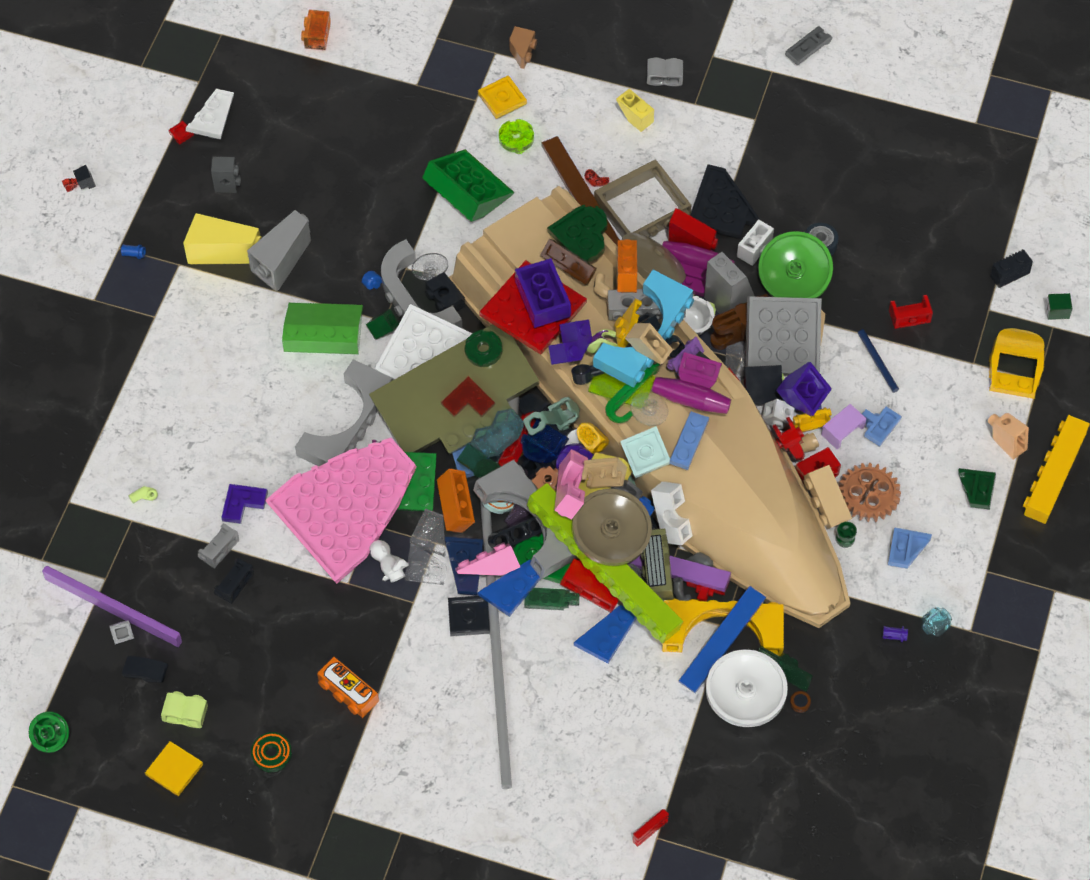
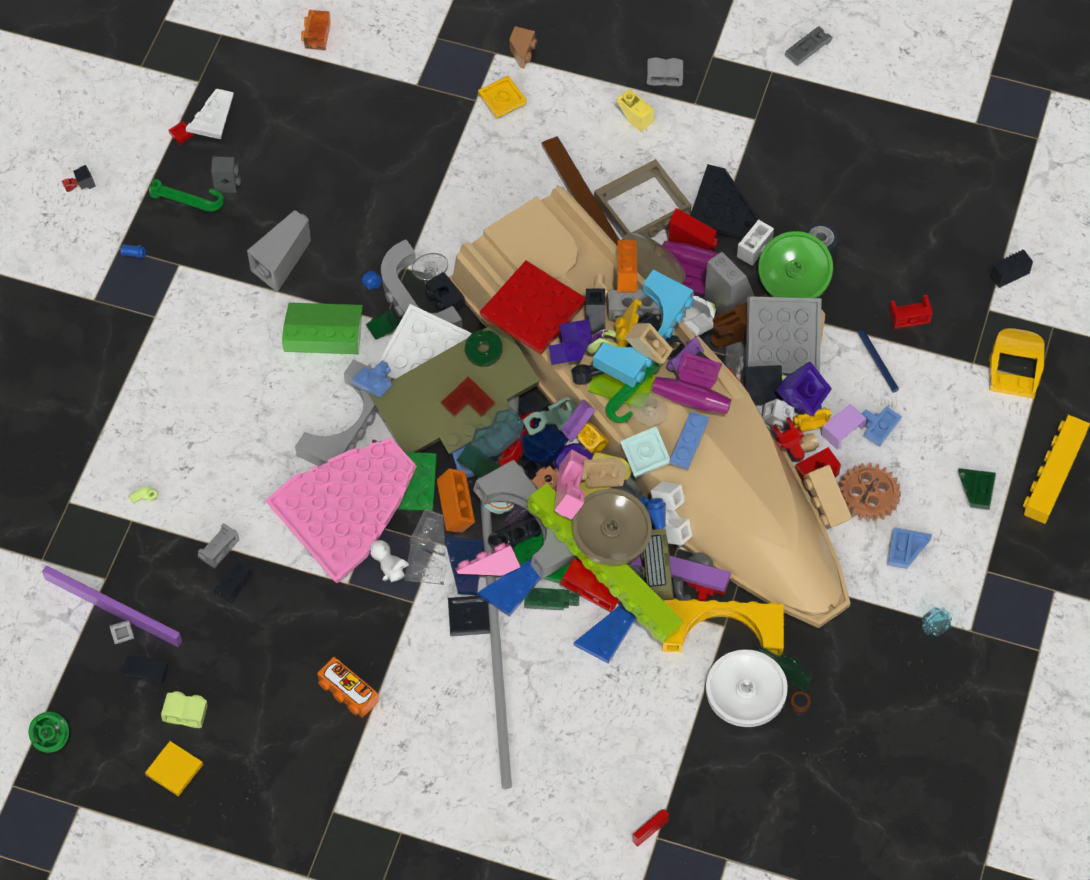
(158, 190): none -> green piece
(219, 241): light yellow slope -> none
(240, 497): dark purple plate -> none
(268, 741): dark green tile -> none
(373, 380): none -> medium blue hinge
(466, 184): green slope -> none
(516, 127): clear neon green plate -> none
(542, 293): dark purple brick -> none
(568, 261): reddish brown plate -> none
(578, 420): none -> medium lavender tile
(581, 232): dark green plate -> none
(594, 179): clear red arm -> none
(595, 308): none -> black slope
(657, 512): none -> blue cone
(699, 324): none -> white tile
(722, 639): blue tile -> none
(845, 530): dark green wheel -> none
(895, 633): dark purple pin -> none
(1009, 434): light nougat torso -> none
(1059, 306): dark green panel -> none

